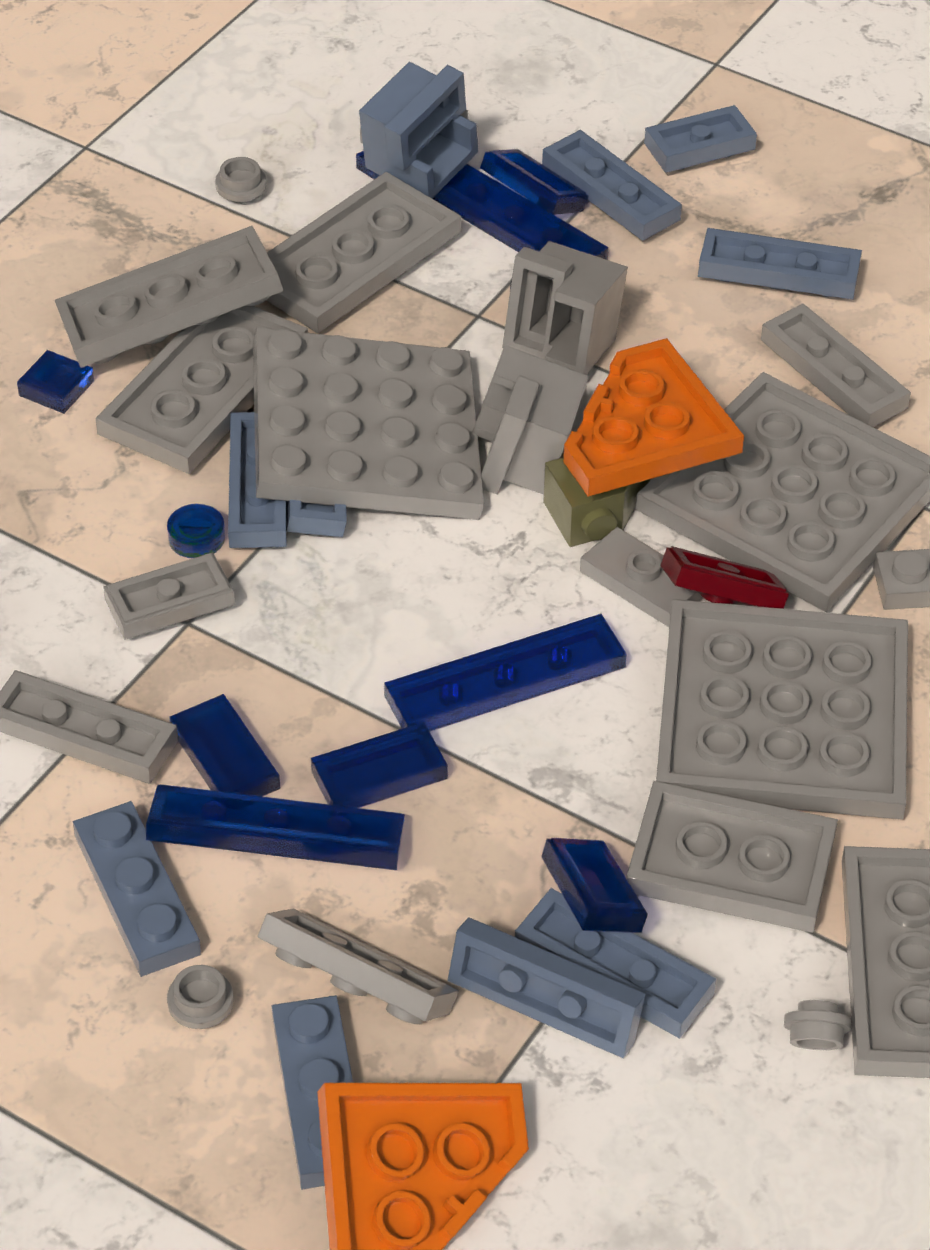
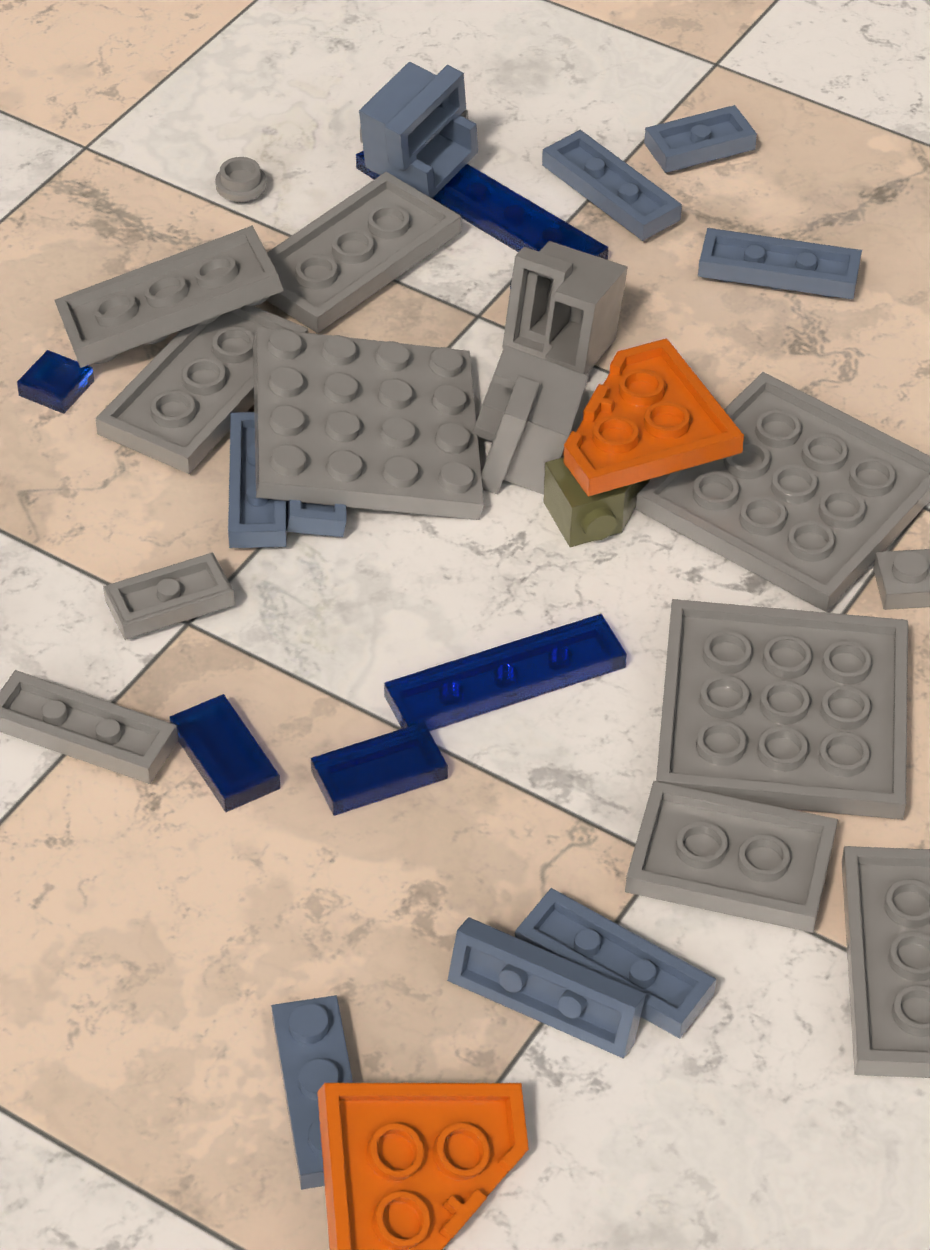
(136, 889): sand blue plate -> none
(195, 530): clear blue tile -> none
(200, 997): light grey plate -> none
(275, 827): clear blue tile -> none
(357, 967): light grey plate -> none
(534, 181): clear blue tile -> none
(594, 885): clear blue tile -> none
(634, 574): light grey plate -> none
(723, 580): dark red plate -> none
(817, 1025): light grey plate -> none
(835, 366): light grey plate -> none

